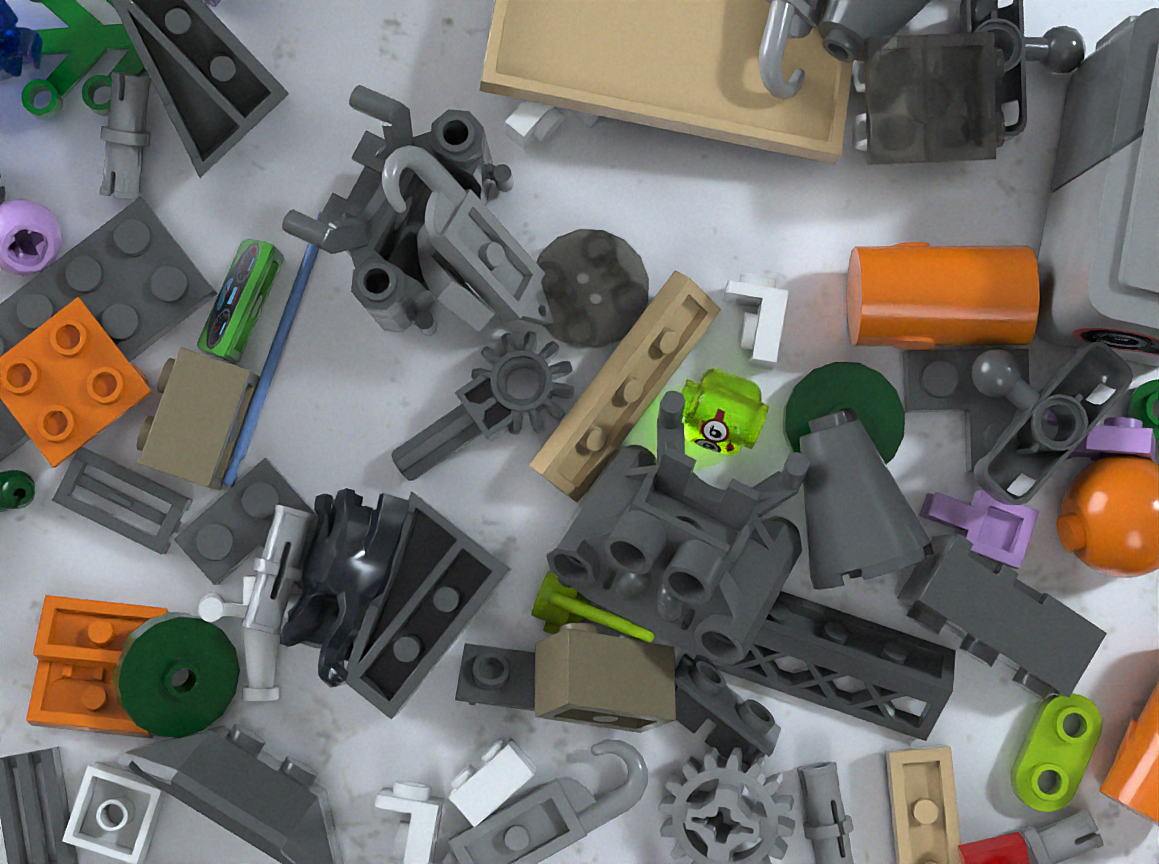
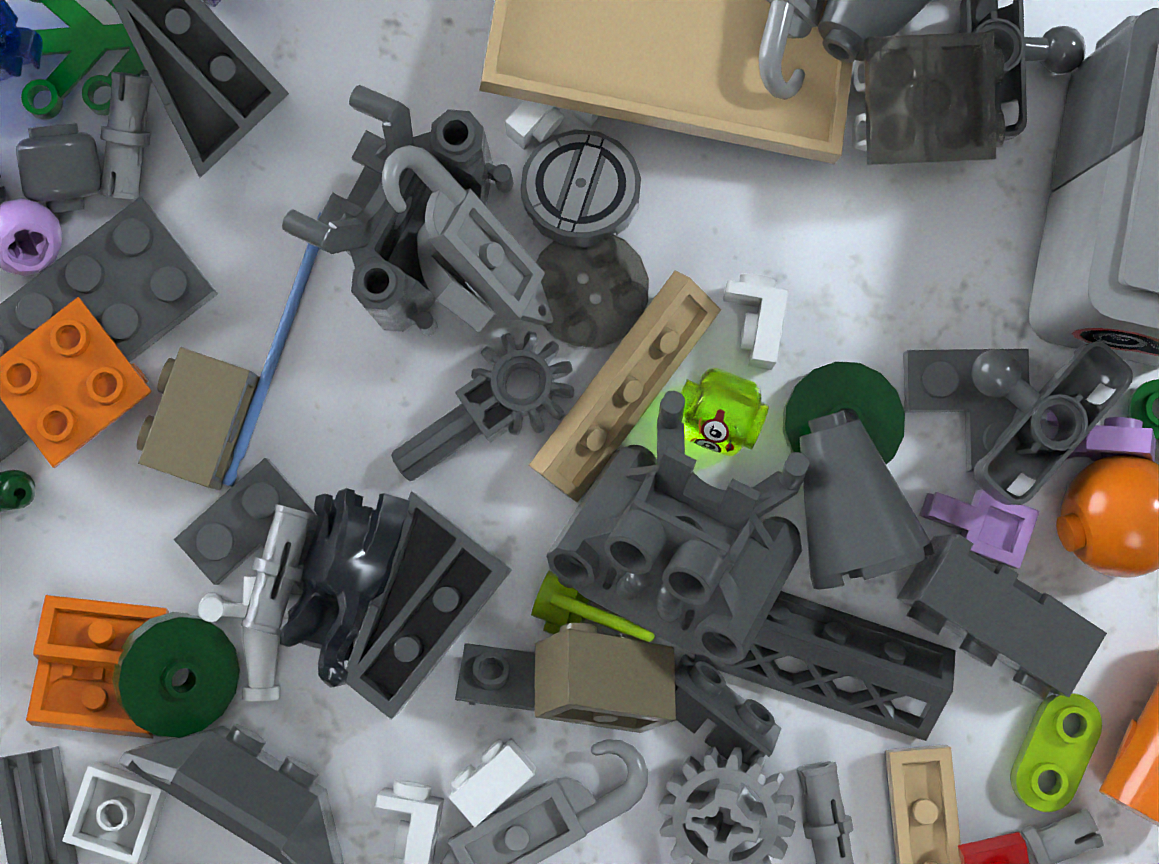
(58, 167): none -> dark grey head
(169, 522): dark grey tile -> none
(241, 300): bright green slope -> none
(580, 187): none -> tile
(942, 295): orange piece -> none

